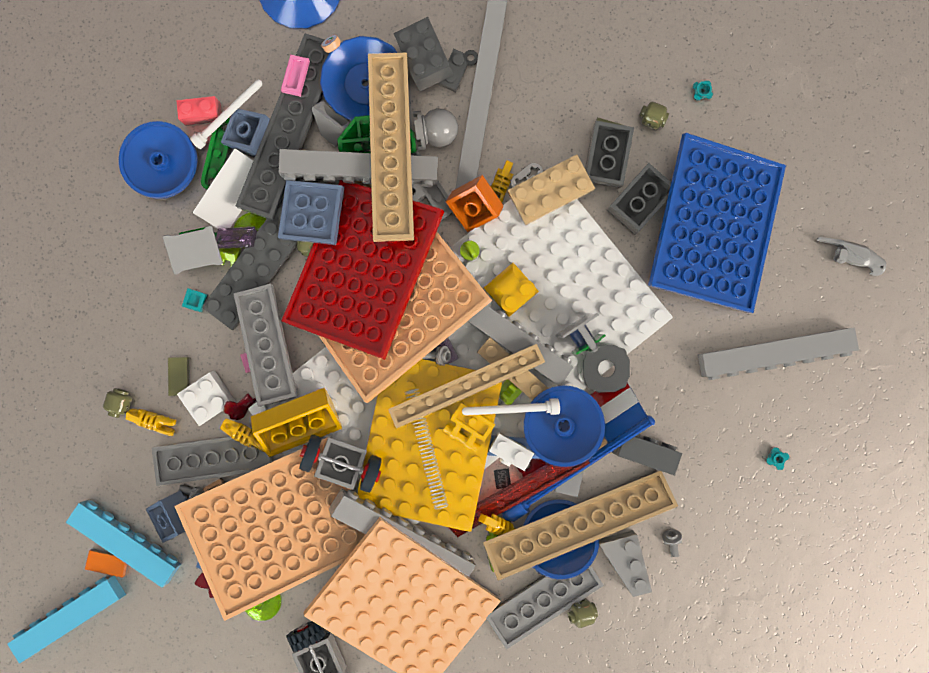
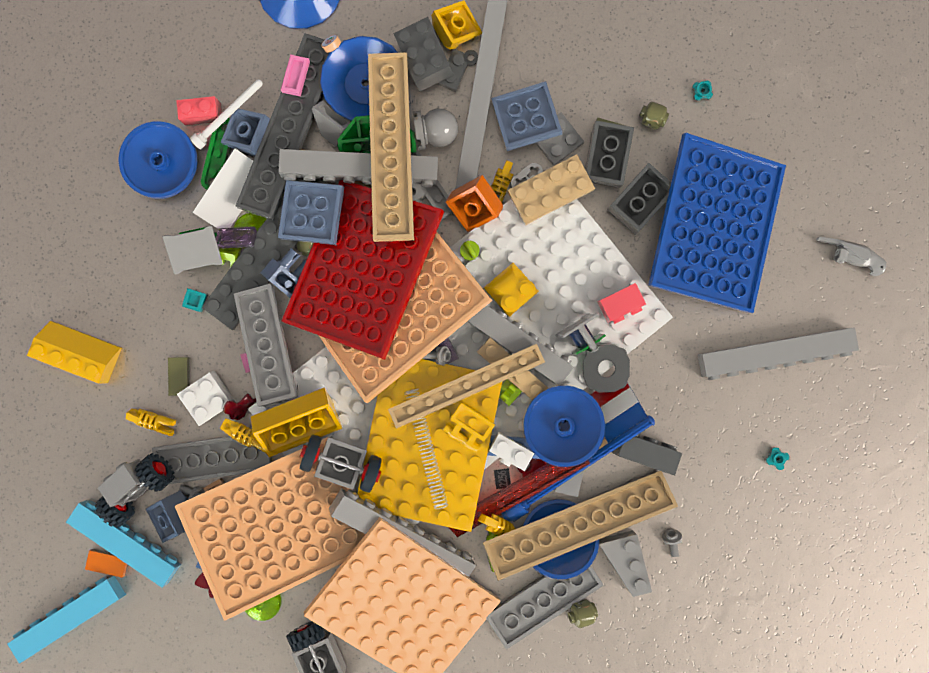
(75, 352): none -> yellow slope
(117, 402): olive head -> none
(129, 484): none -> brick
(278, 272): none -> sand blue brick
(455, 24): none -> yellow slope
(526, 116): none -> sand blue plate
(551, 406): white piece -> none
(562, 145): none -> light grey plate
(621, 303): none -> coral piece

